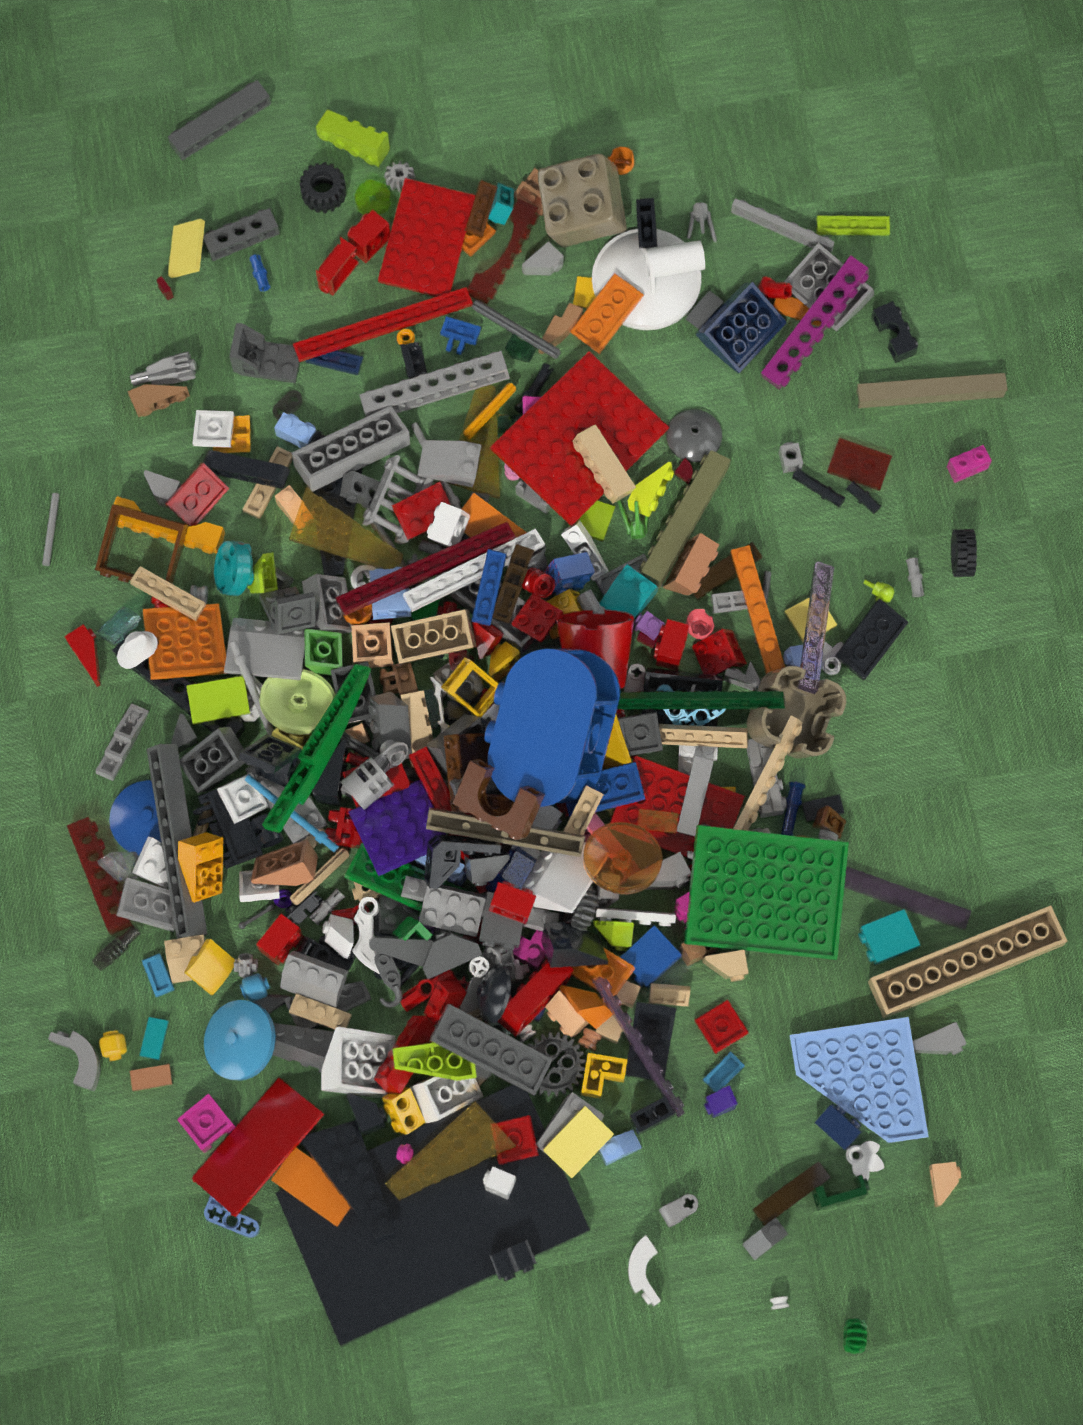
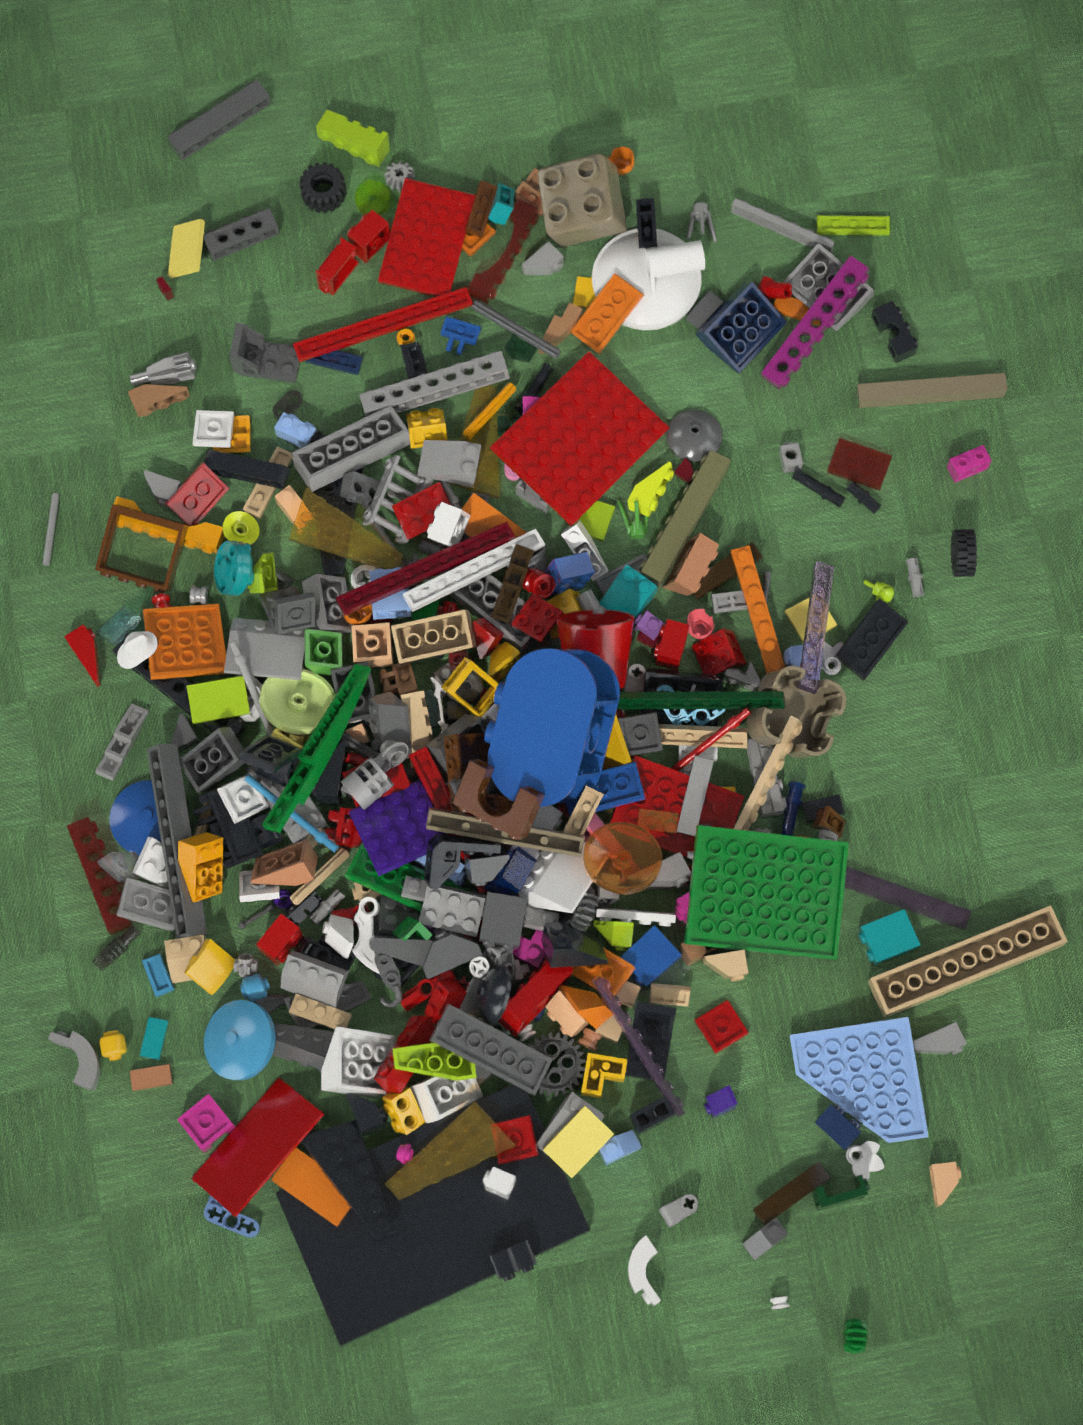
(167, 593): tan plate -> none
(243, 522): none -> neon yellow dish
(259, 272): blue pin -> none
(426, 426): none -> yellow bracket
(488, 587): blue tile -> none
(512, 902): red brick -> none
(603, 464): tan brick -> none
(724, 1072): dark azure tile -> none
(733, 722): none -> red bar

